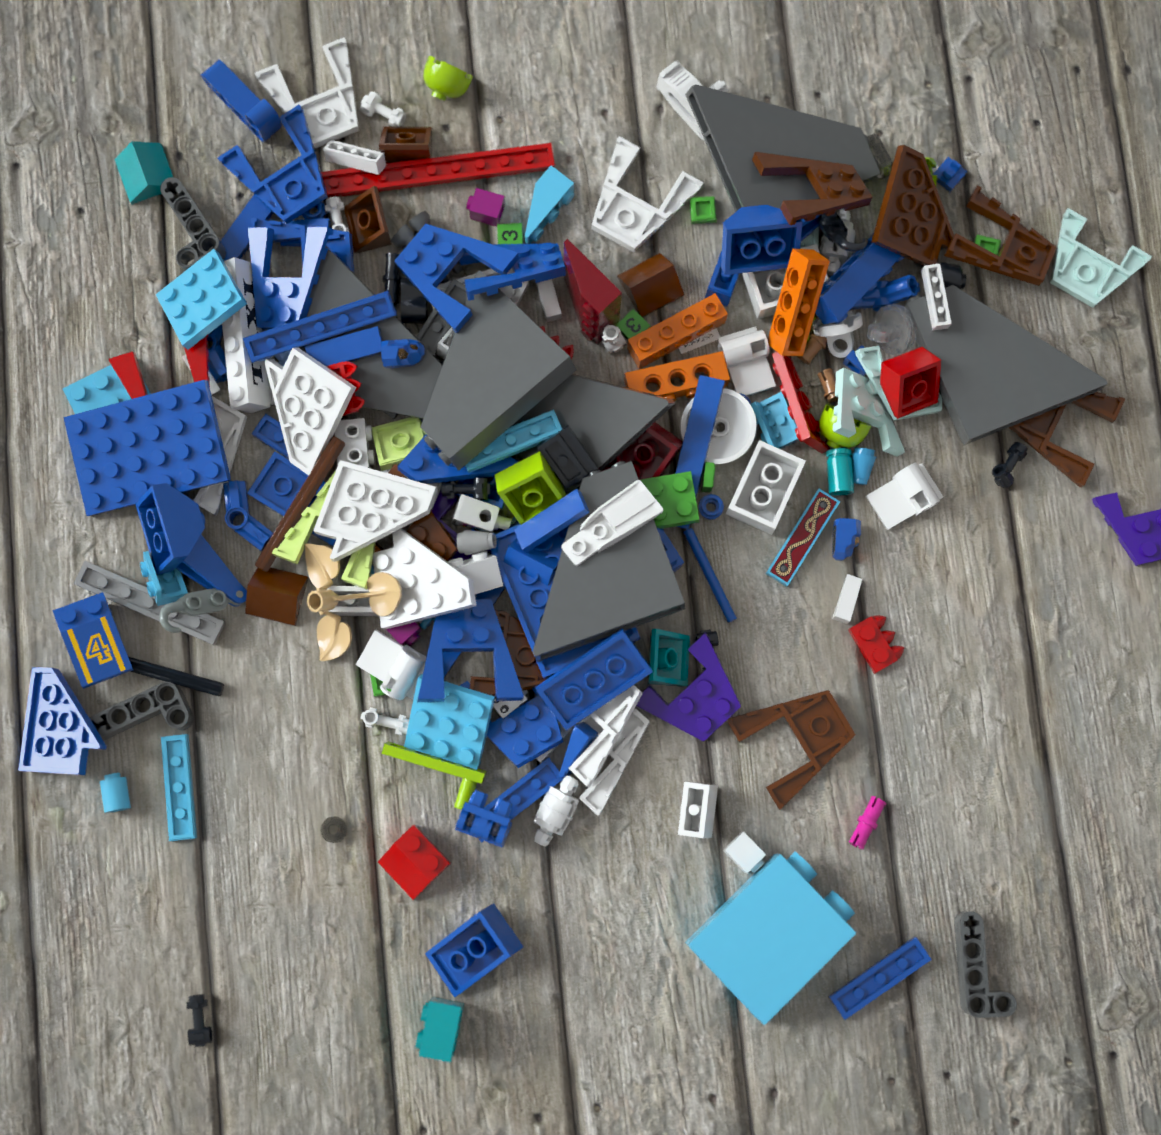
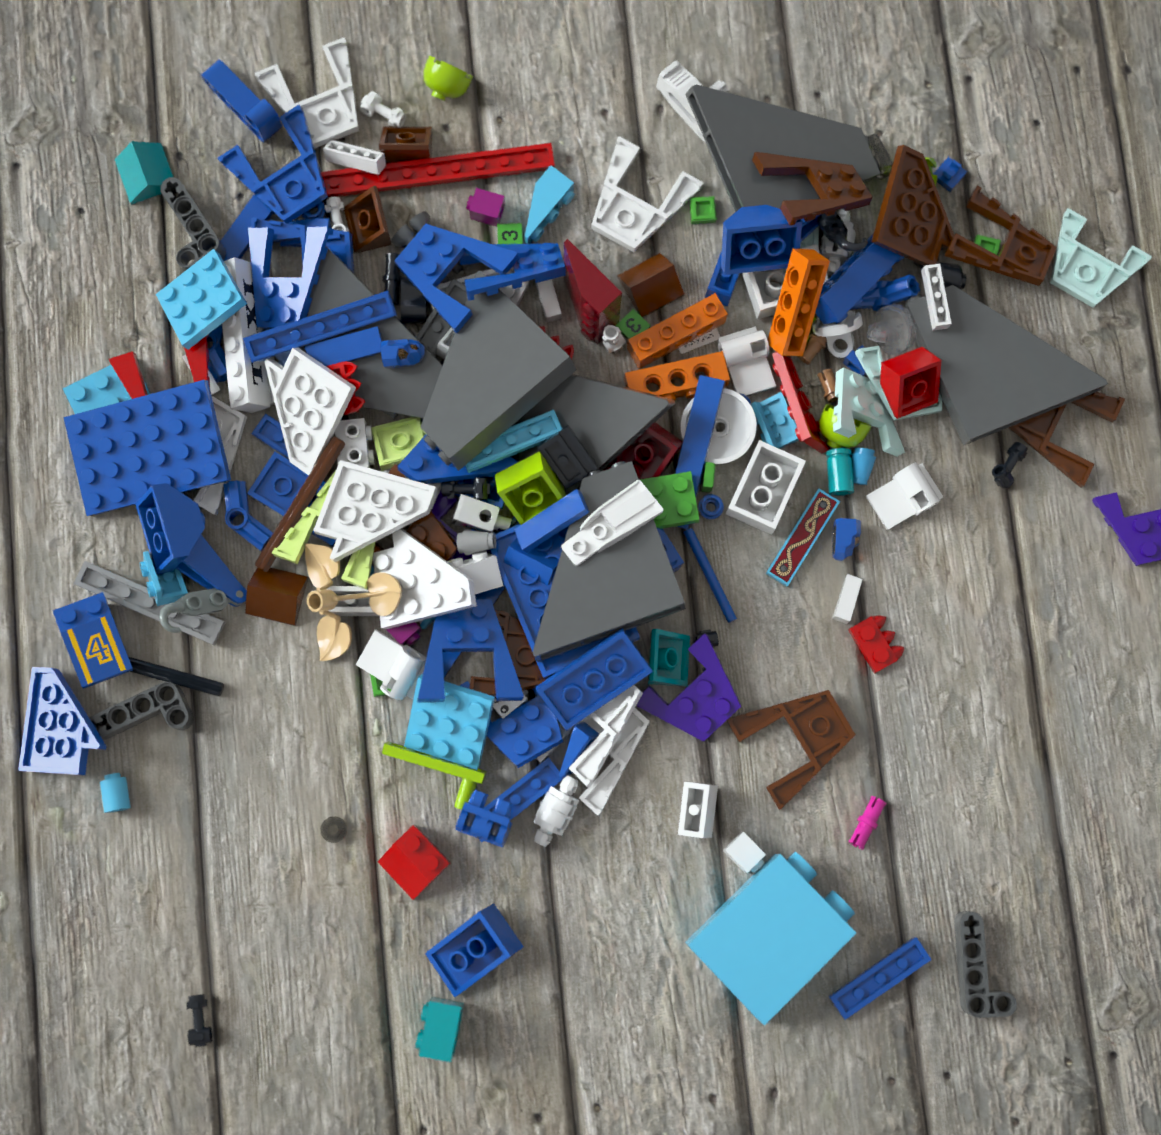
(179, 787): medium azure tile -> none
(372, 718): white bar -> none

